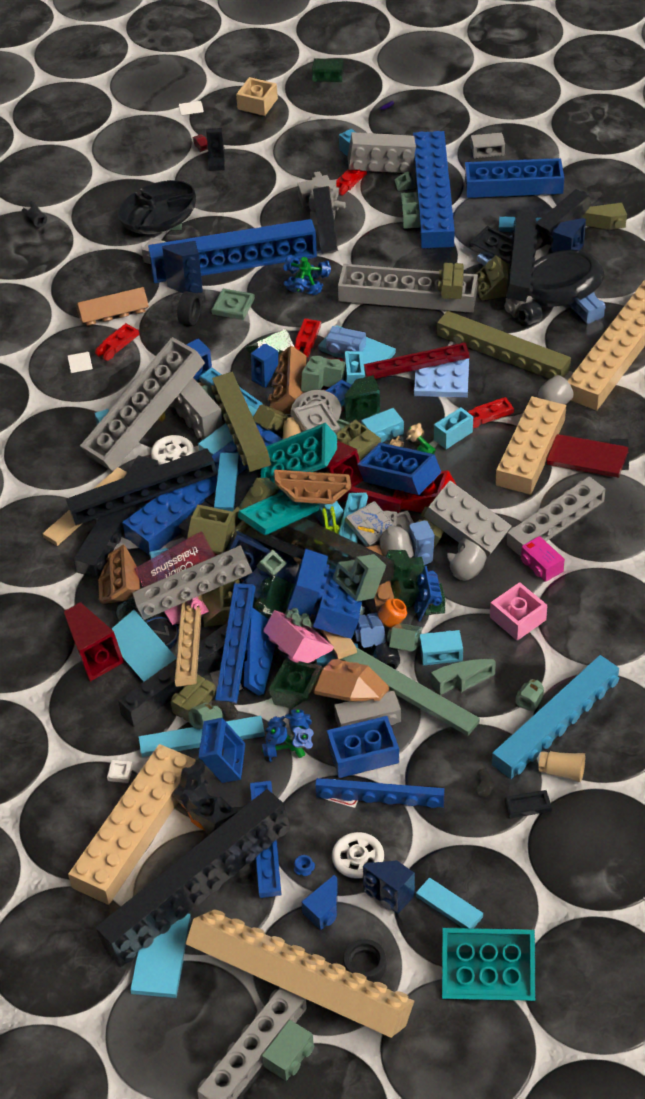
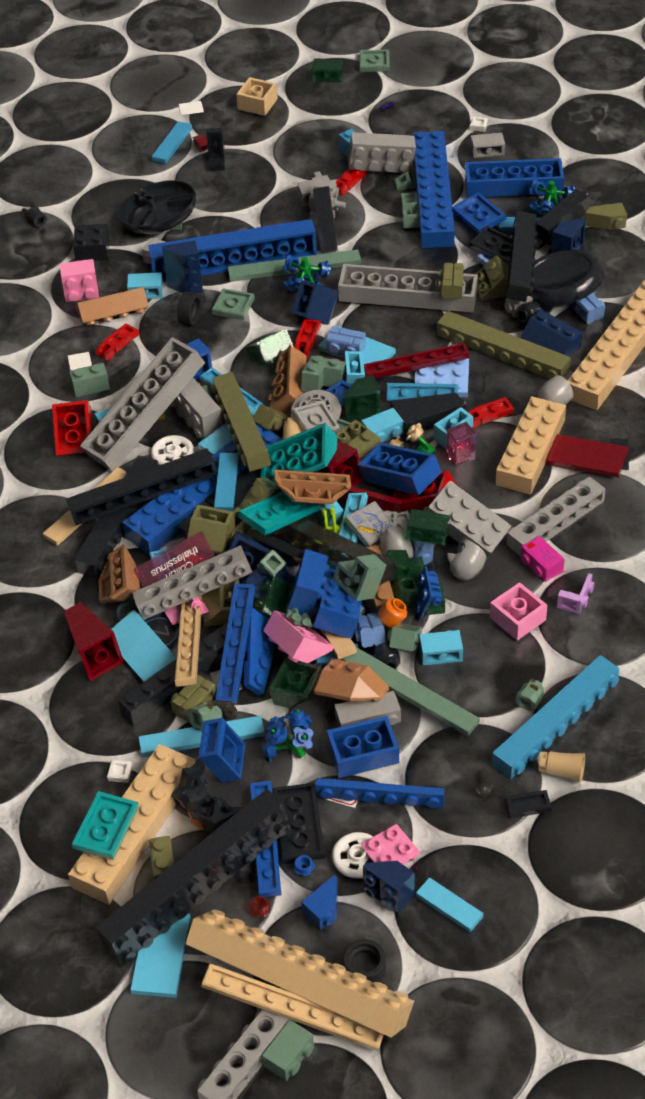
(71, 426): none -> red slope
(79, 280): none -> bright pink brick
(89, 380): none -> sand green brick
(91, 242): none -> black brick
(105, 825): none -> teal plate
(150, 281): none -> medium azure brick
(161, 854): none -> olive brick
(172, 142): none -> dark azure tile
(259, 901): none -> clear red plate
(263, 364): blue slope -> none
(275, 267): none -> sand green tile
(288, 1006): none -> tan tile
(304, 820): none -> black tile
(315, 301): none -> dark blue slope
(374, 60): none -> sand green tile
(391, 846): none -> bright pink hinge
(411, 390): none -> dark azure tile
(426, 409): none -> black slope
(428, 527): none -> clear green brick
(461, 443): none -> clear pink brick
(462, 675): sand green slope -> none
(478, 212): none -> blue plate
(479, 124): none -> white tile
(488, 964): teal slope -> none
(550, 198): none -> blue plant
(552, 334): none -> dark blue slope
(574, 602): none -> lavender bracket

